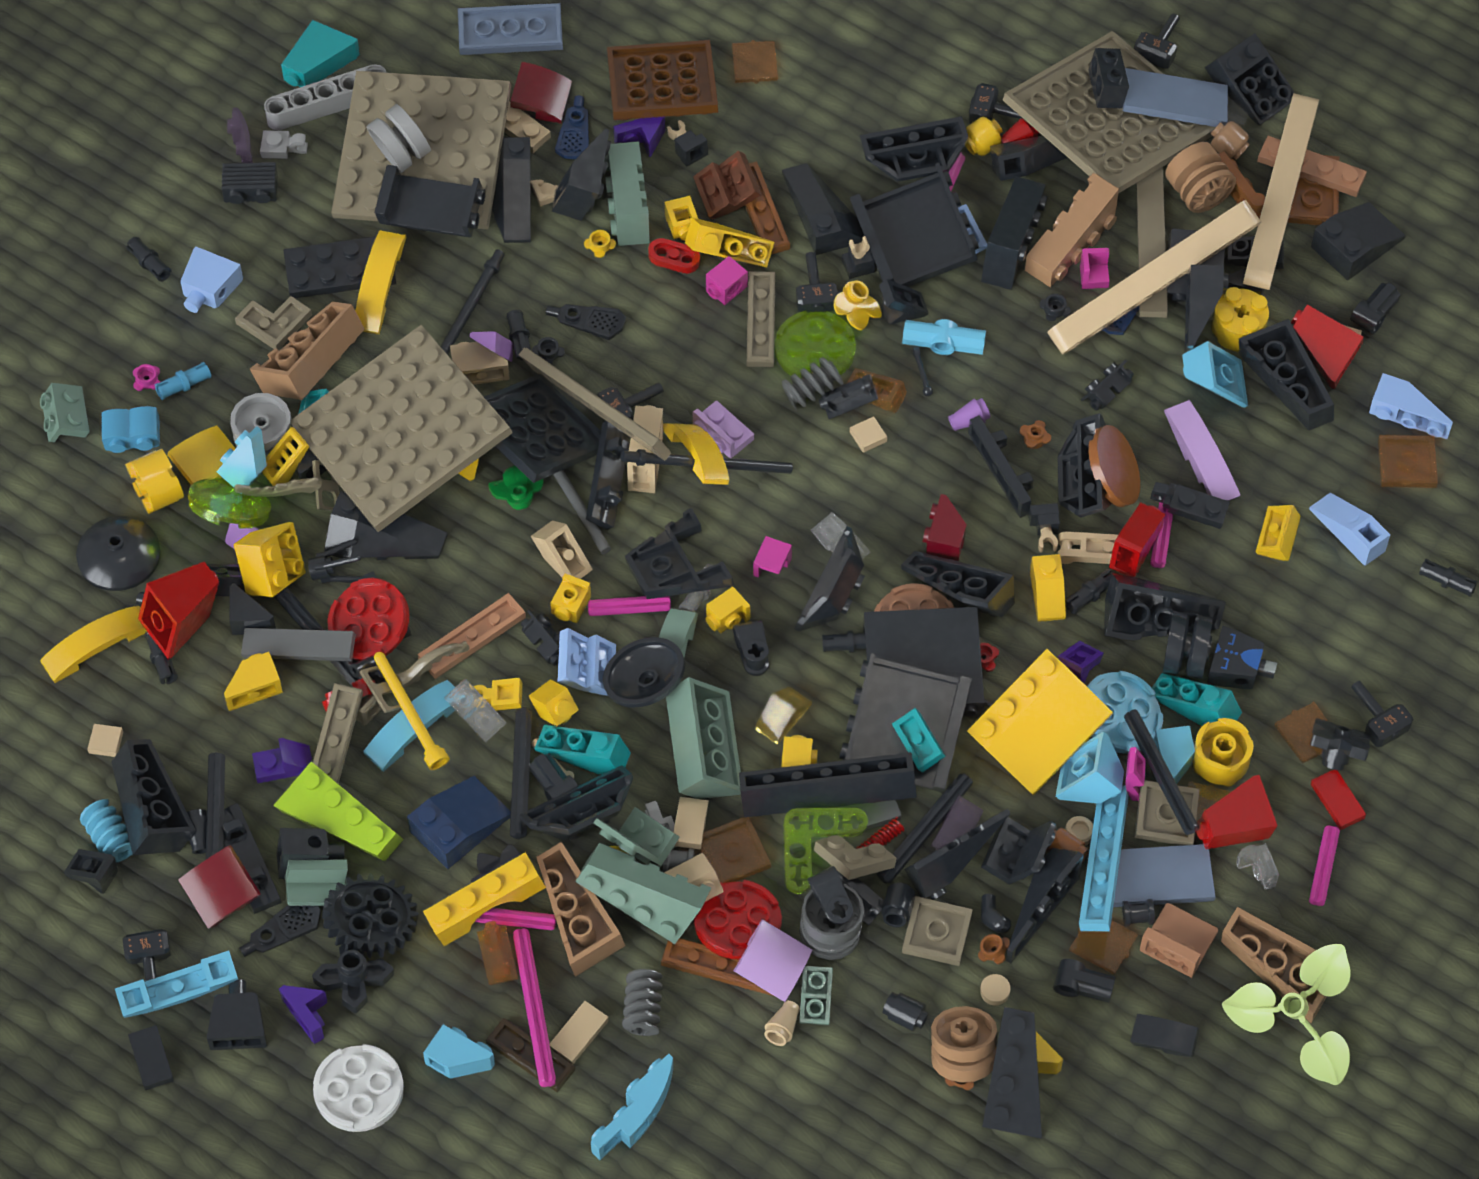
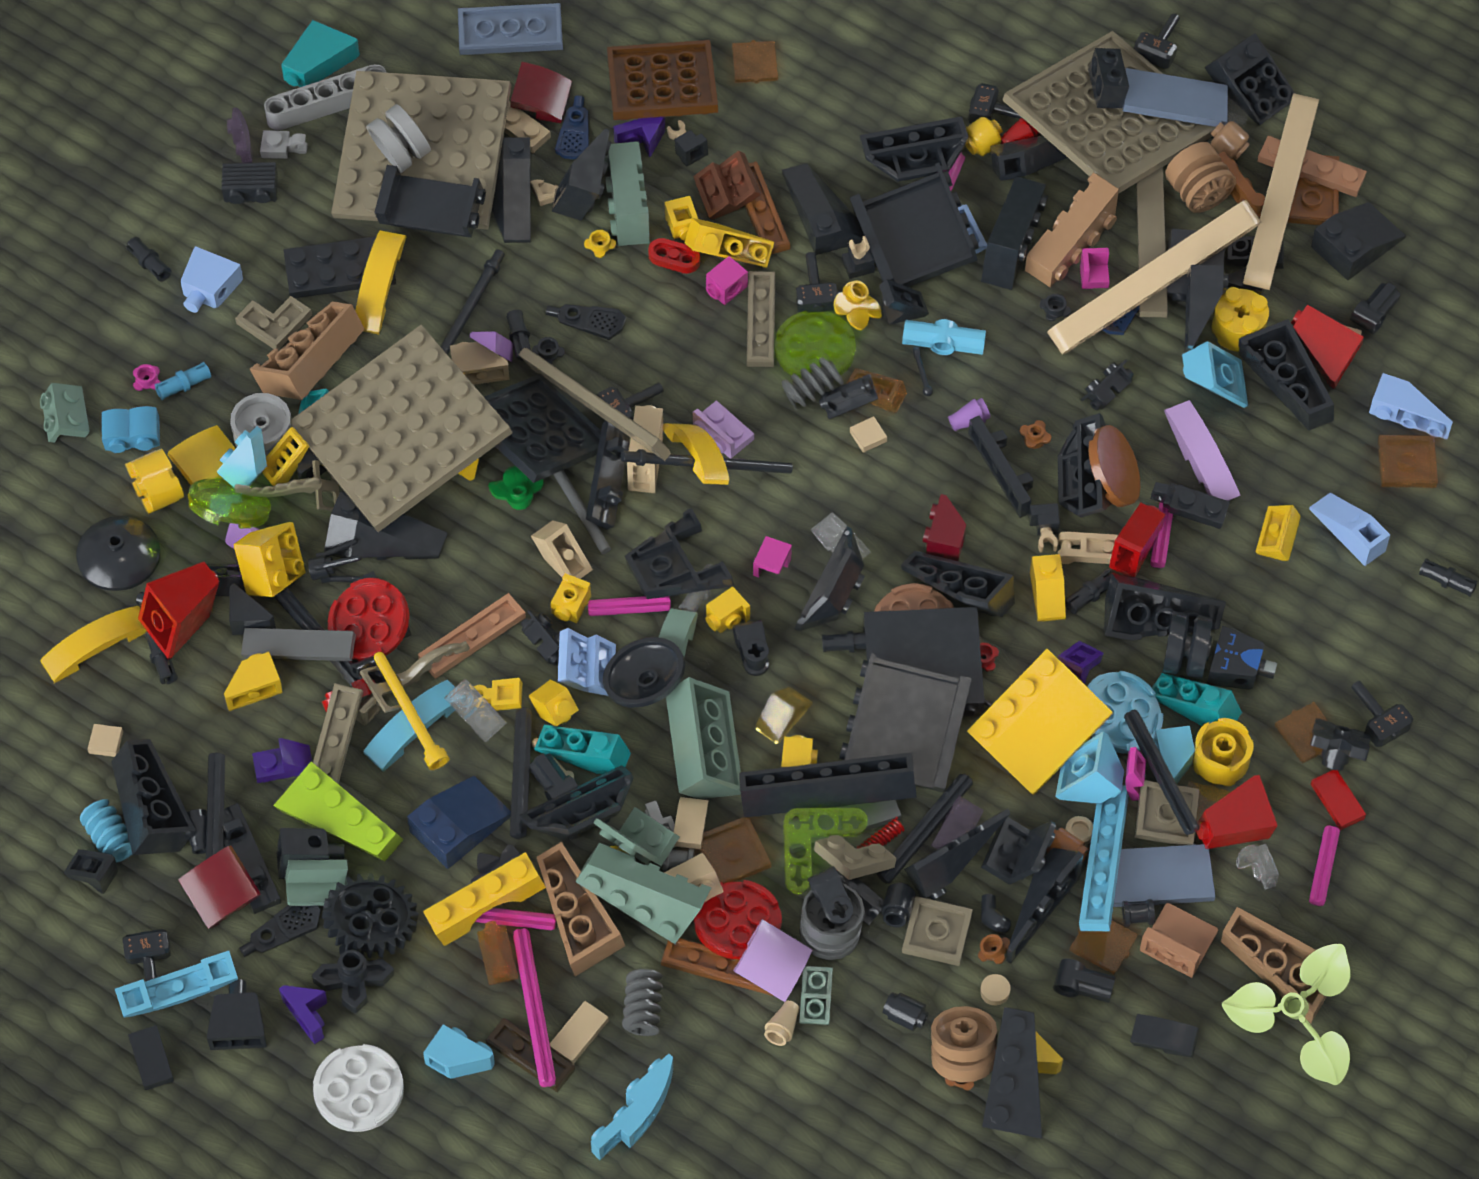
(918, 740): teal plate -> none

